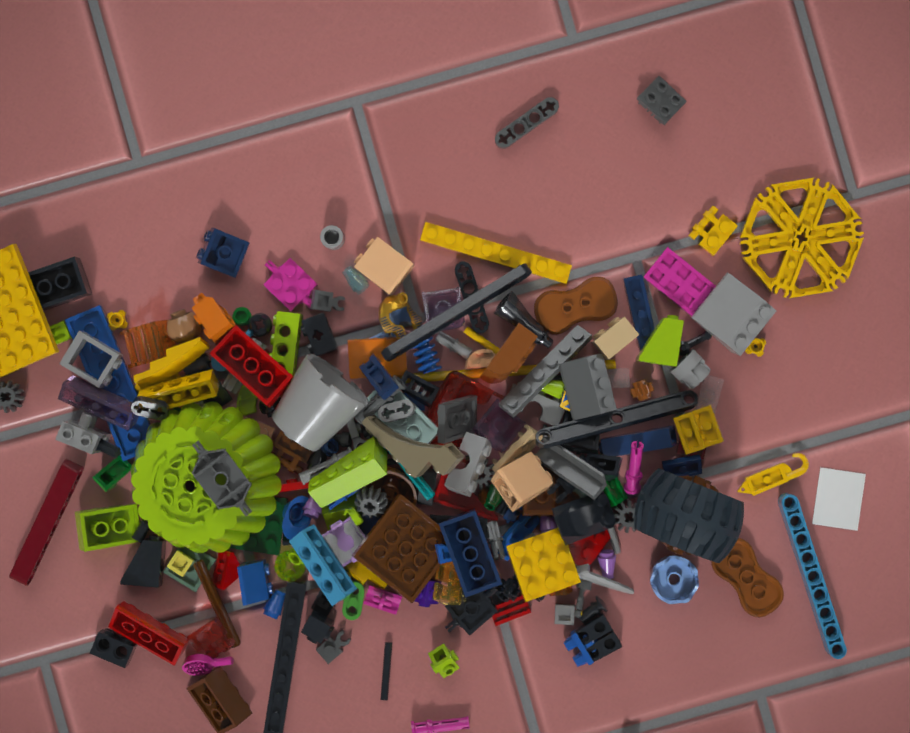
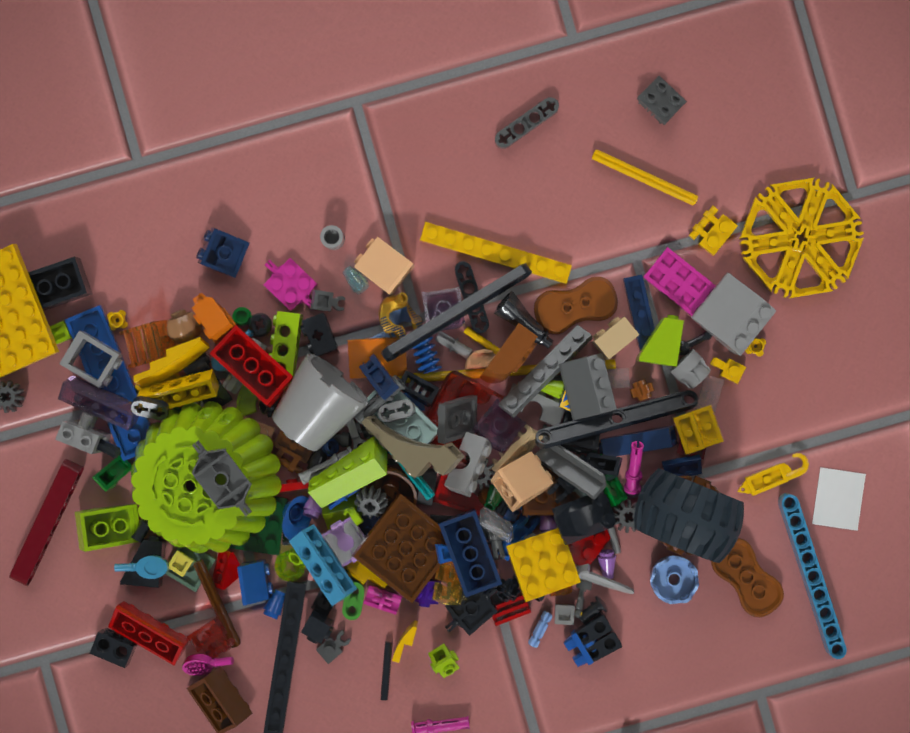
(147, 567): none -> dark azure piece
(406, 638): none -> yellow slope
(496, 524): none -> clear plate
(540, 629): none -> light blue axle
(644, 177): none -> yellow axle
(730, 370): none -> yellow plate

